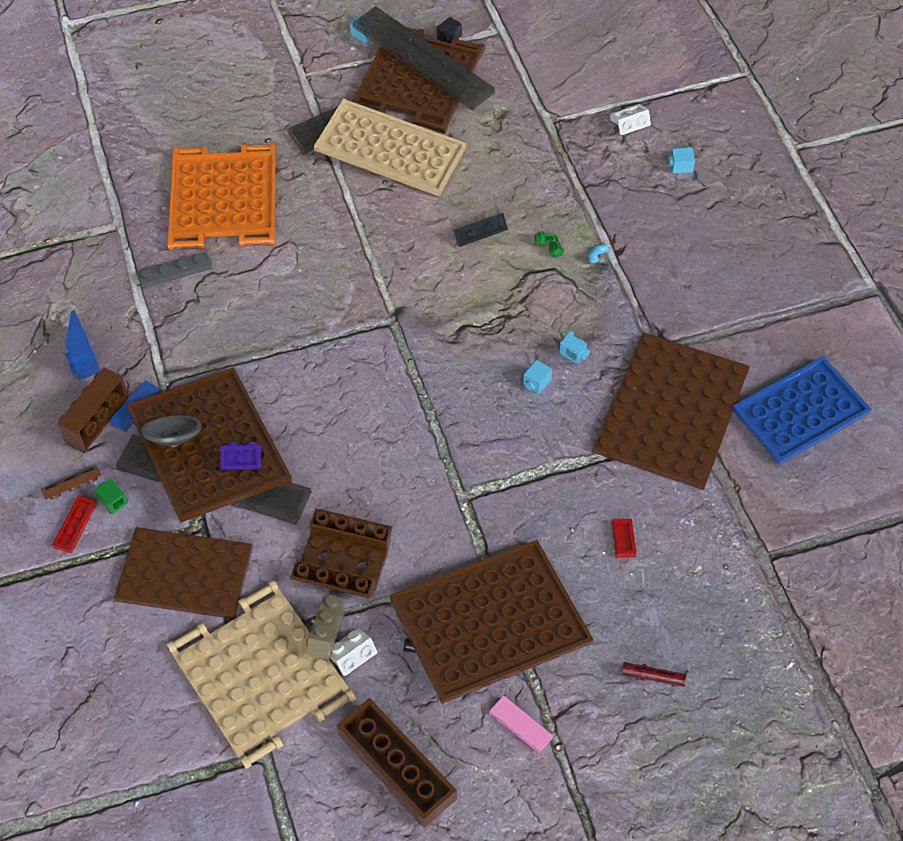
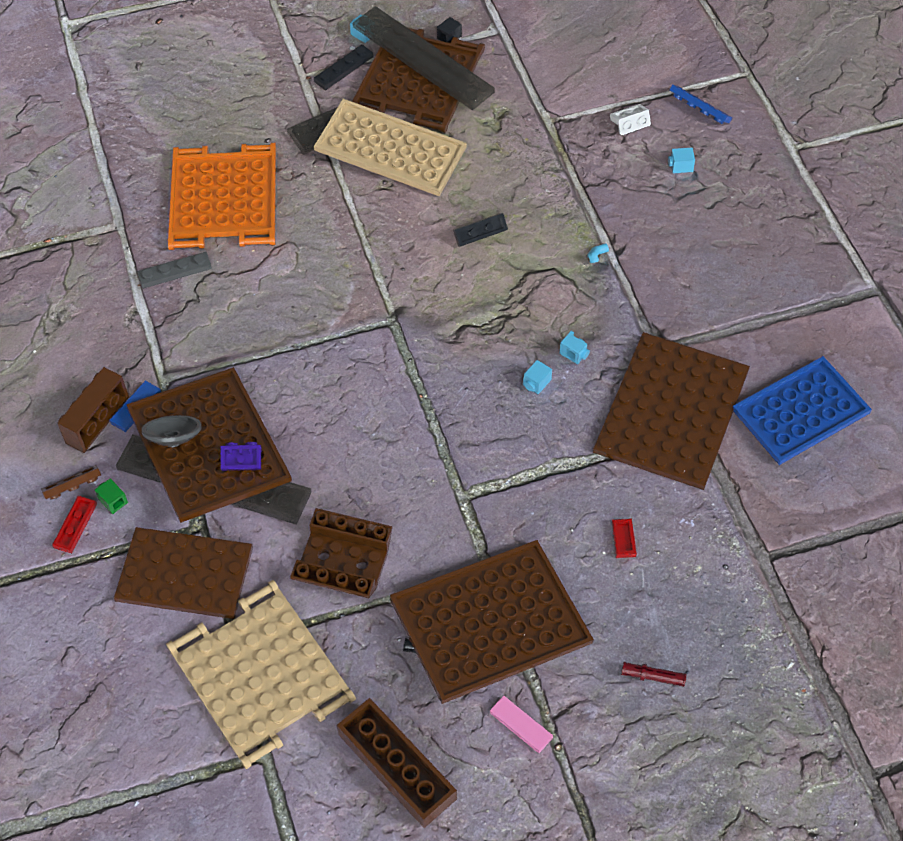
(80, 353): blue slope -> none
(326, 627): dark tan brick -> none
(343, 67): none -> black plate
(352, 651): white bracket -> none
(555, 248): green piece -> none
(694, 101): none -> blue plate

